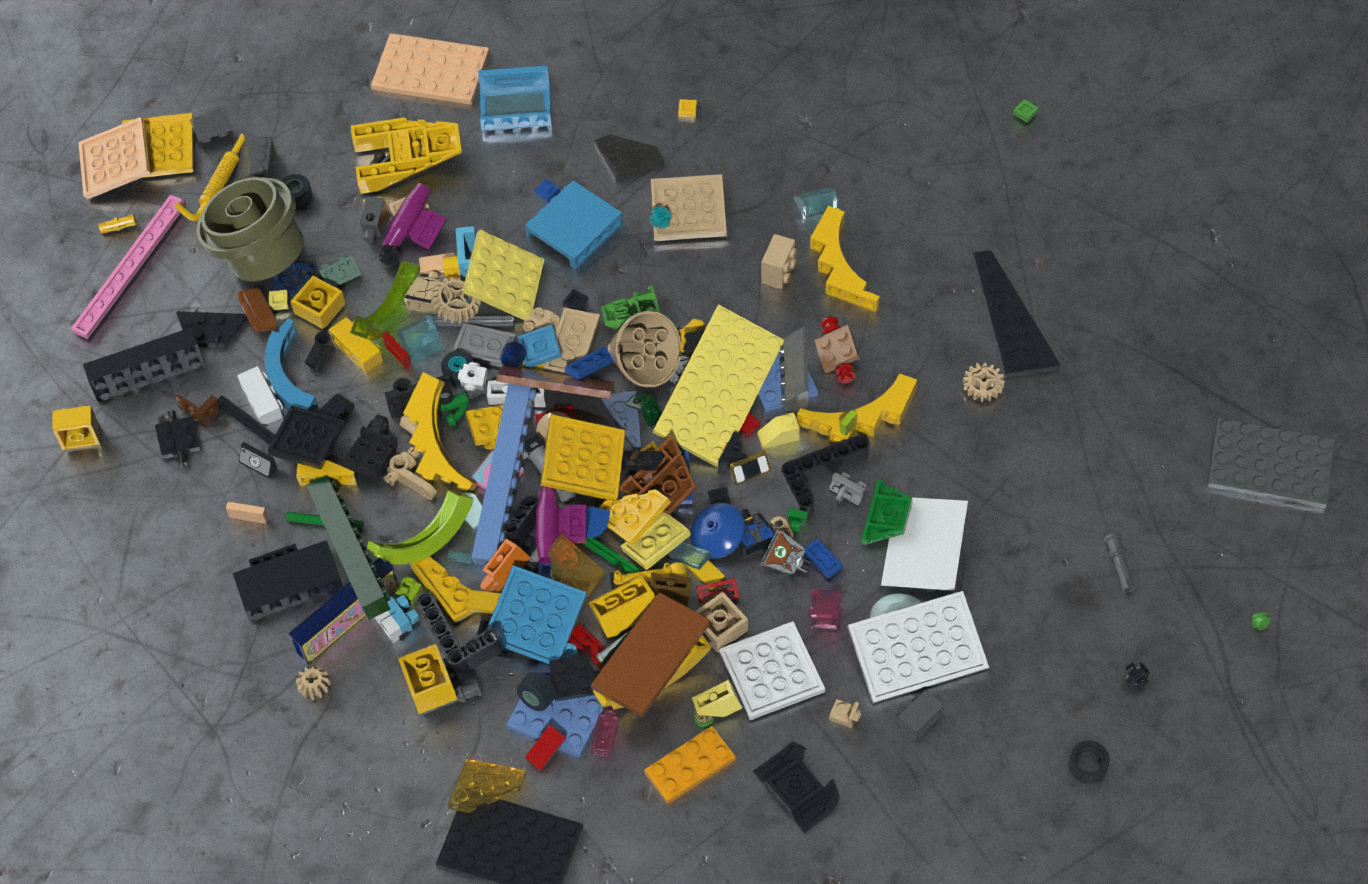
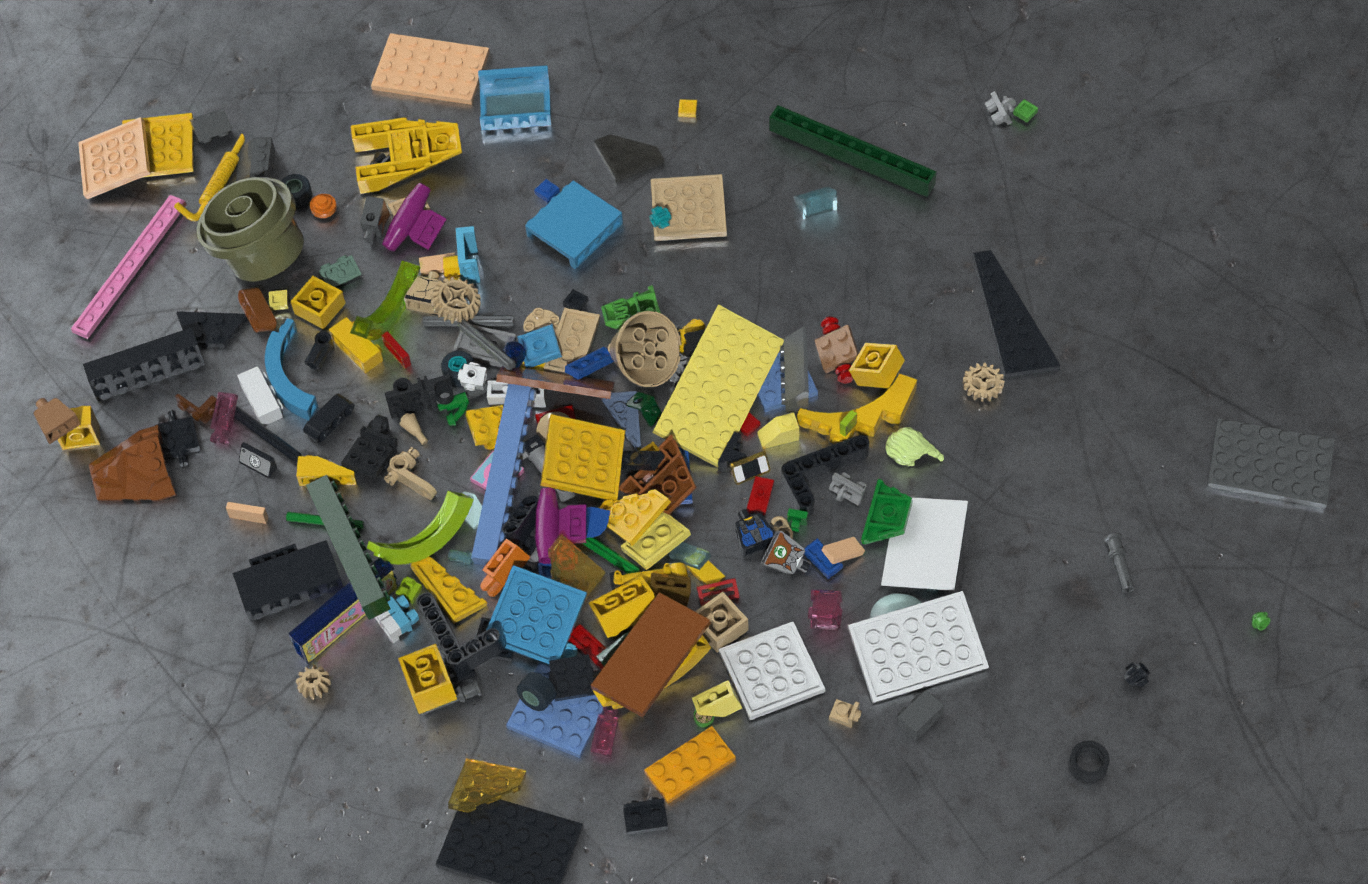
(55, 418): none -> medium nougat torso
(117, 224): yellow pin -> none
(133, 470): none -> dark orange wedge
(223, 416): none -> clear pink plate
(279, 278): dark blue piece -> none
(305, 437): black plate -> none
(323, 206): none -> orange plate
(389, 256): black gear -> none
(420, 339): clear light blue slope -> none
(423, 411): yellow arch -> none
(482, 601): yellow tile -> none
(487, 345): none -> dark grey axle
(503, 275): light yellow plate -> none
(545, 747): red tile -> none
(645, 816): none -> black bracket
(719, 496): black plate -> none
(724, 535): blue dish -> none
(760, 495): none -> red plate
(778, 262): tan brick -> none
(798, 787): black piece -> none
(843, 281): yellow arch -> none
(843, 550): none -> light nougat tile
(852, 151): none -> dark green brick
(876, 365): none -> yellow brick
(908, 446): none -> yellowish green hair
(996, 103): none -> light grey hips

